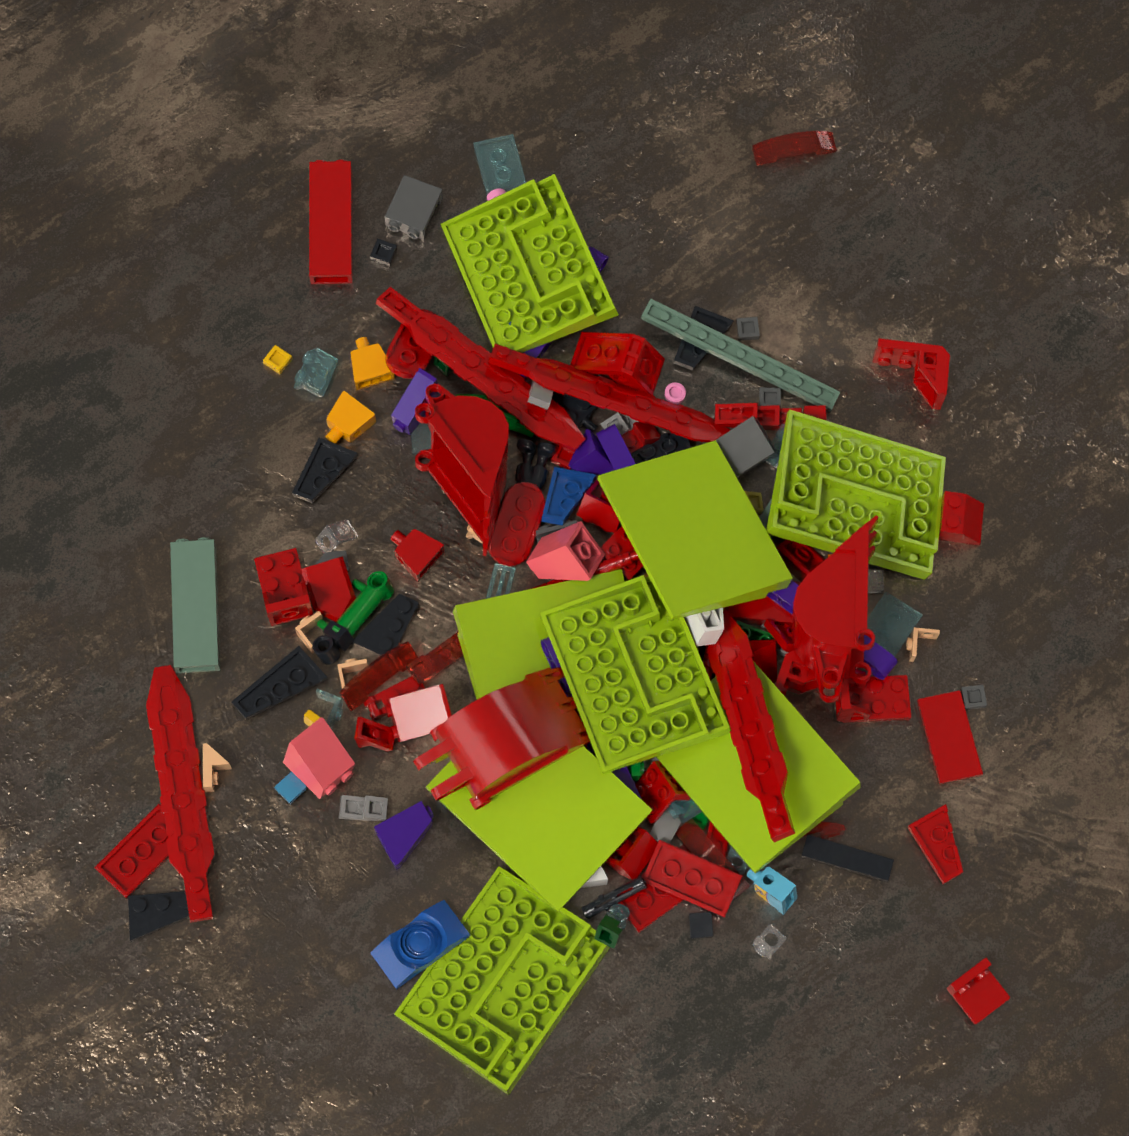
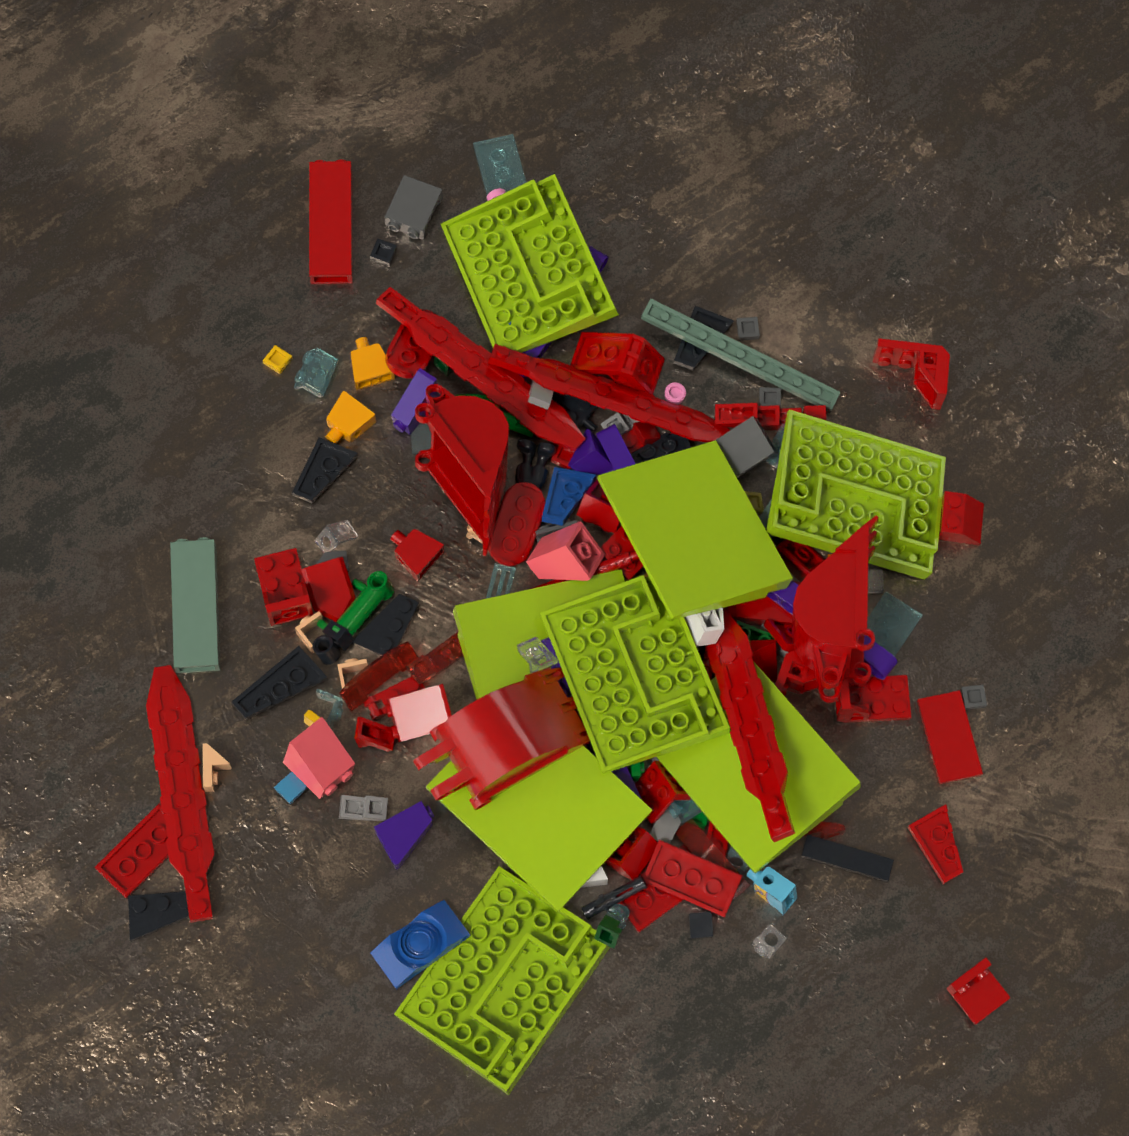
(536, 655): none -> clear slope
(793, 144): clear red slope -> none
(916, 633): light nougat bracket -> none

